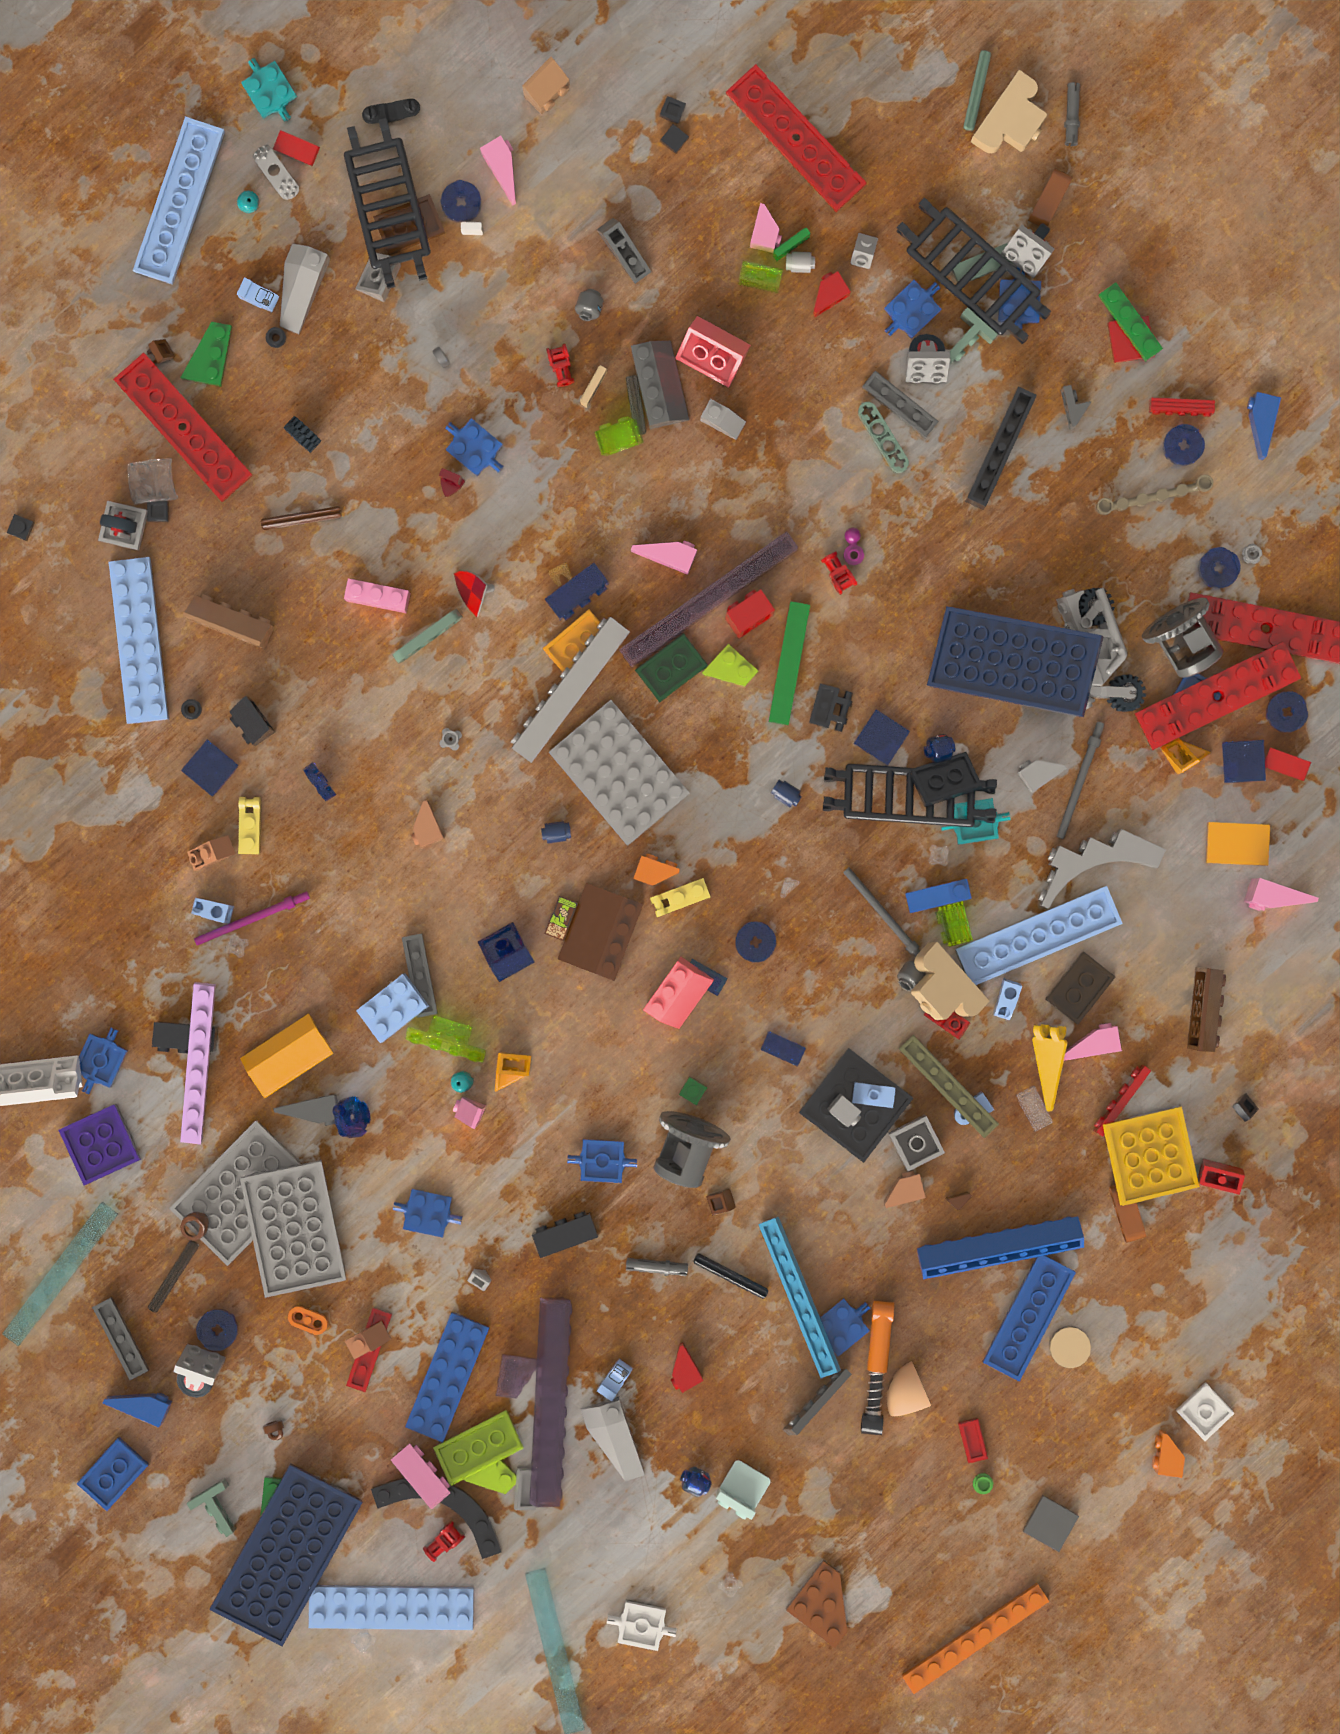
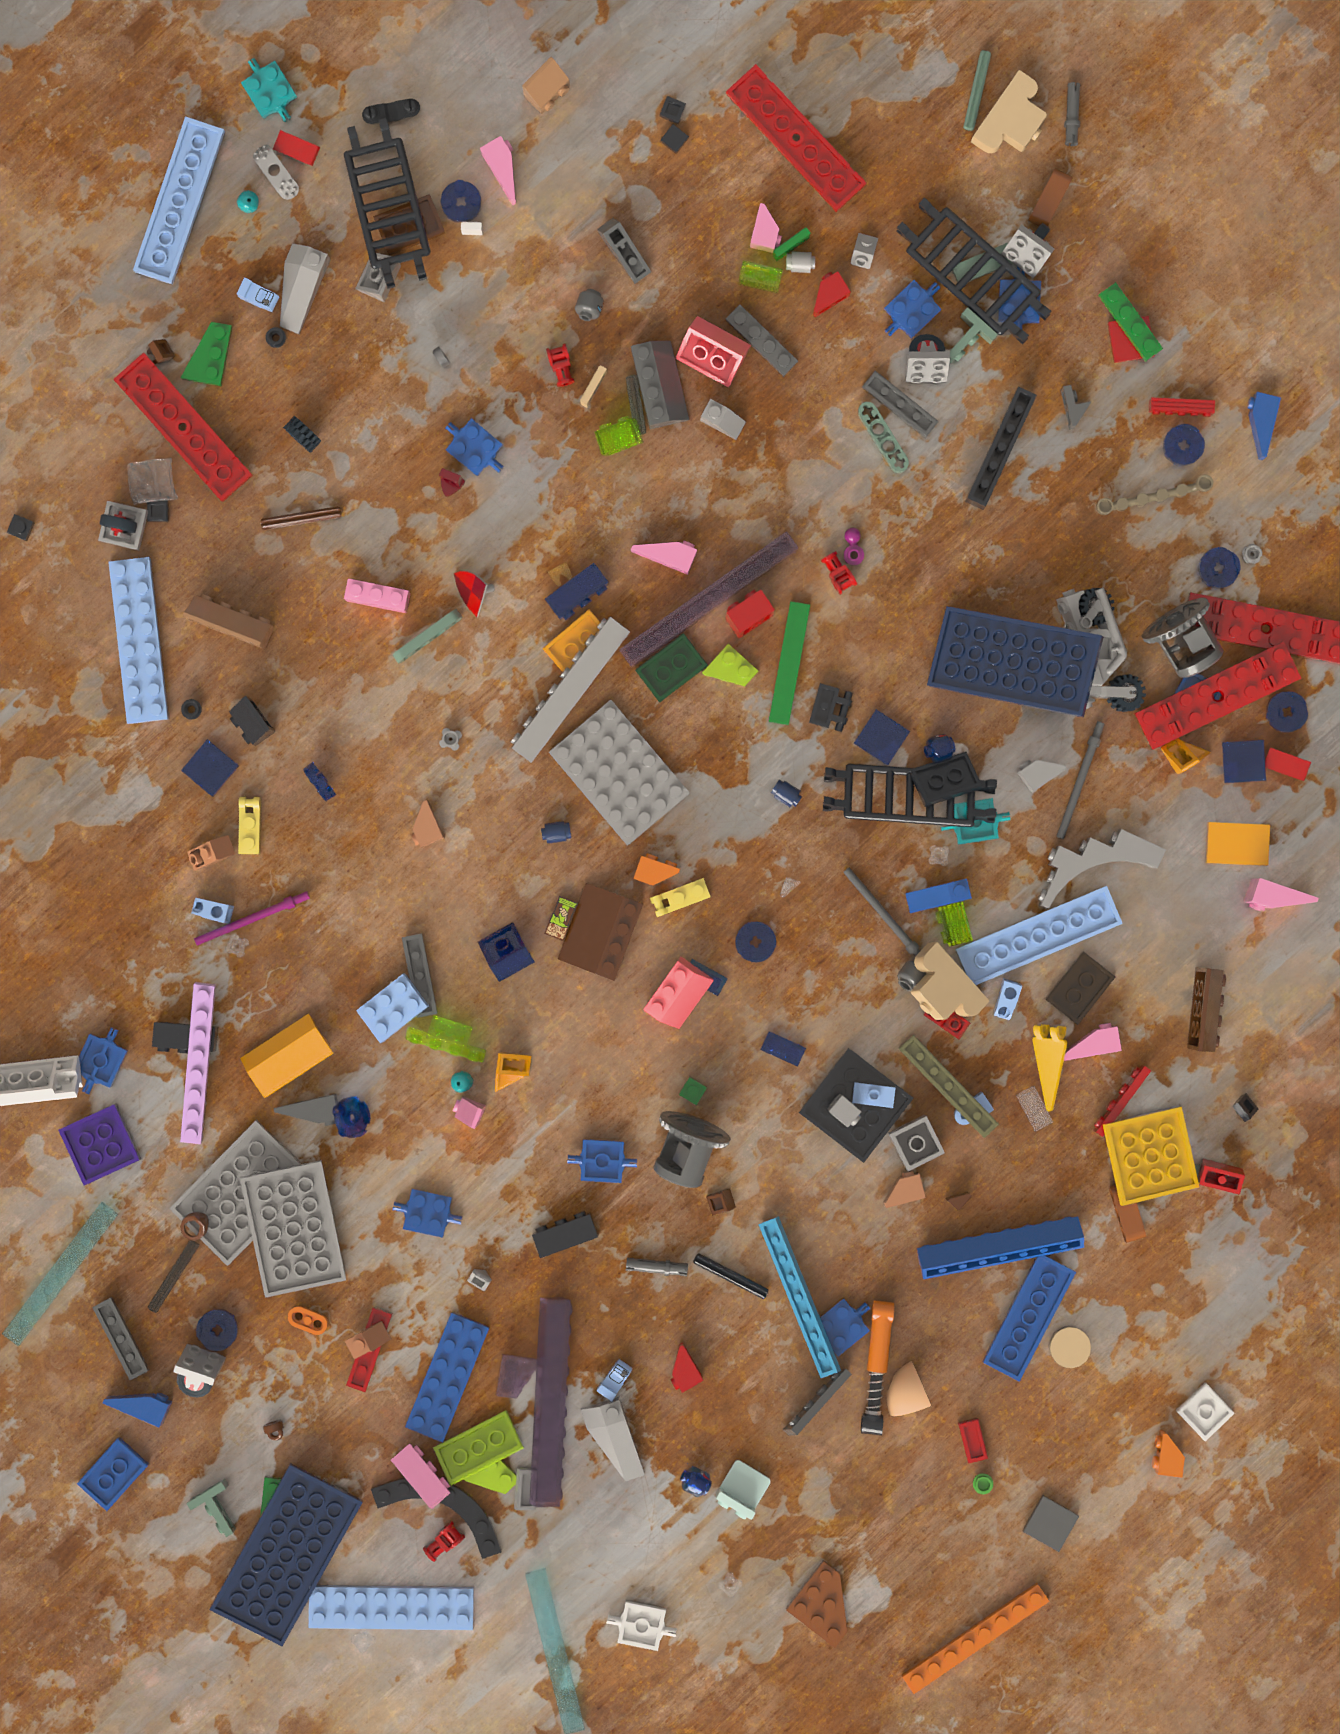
(761, 340): none -> dark grey plate

